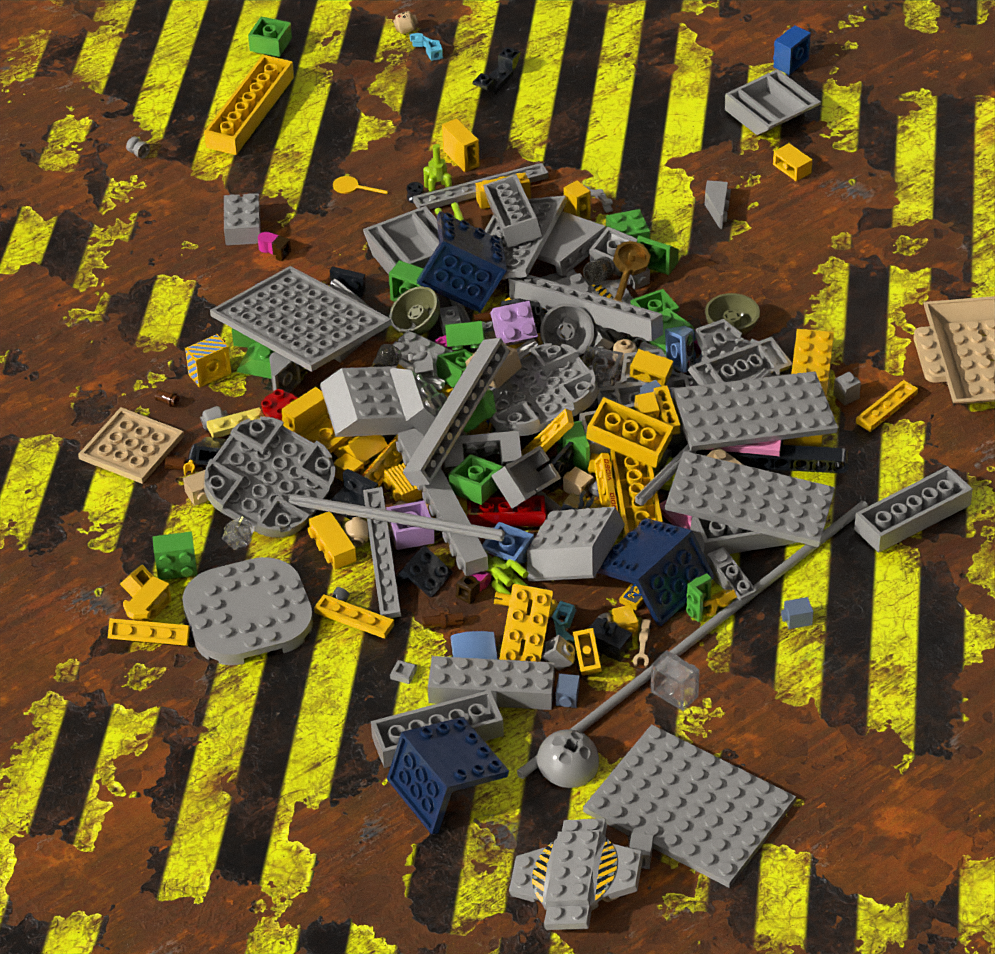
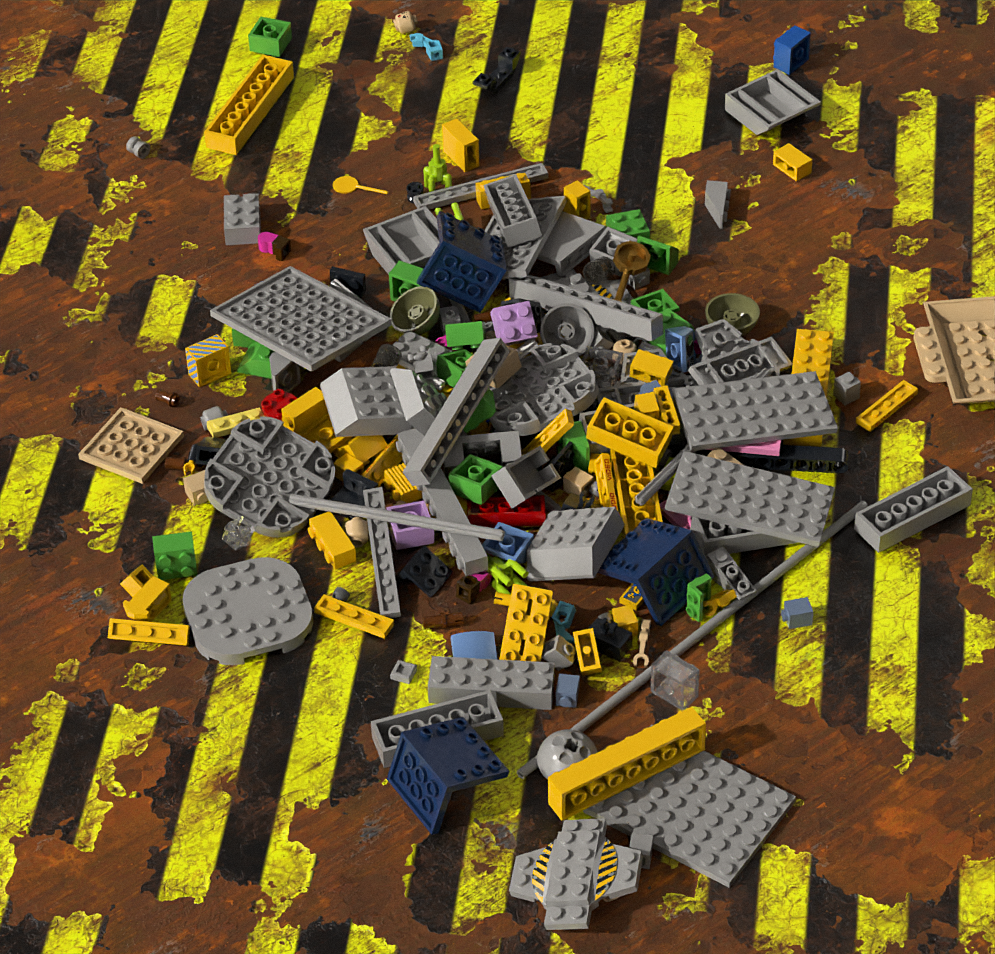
(626, 763): none -> yellow brick

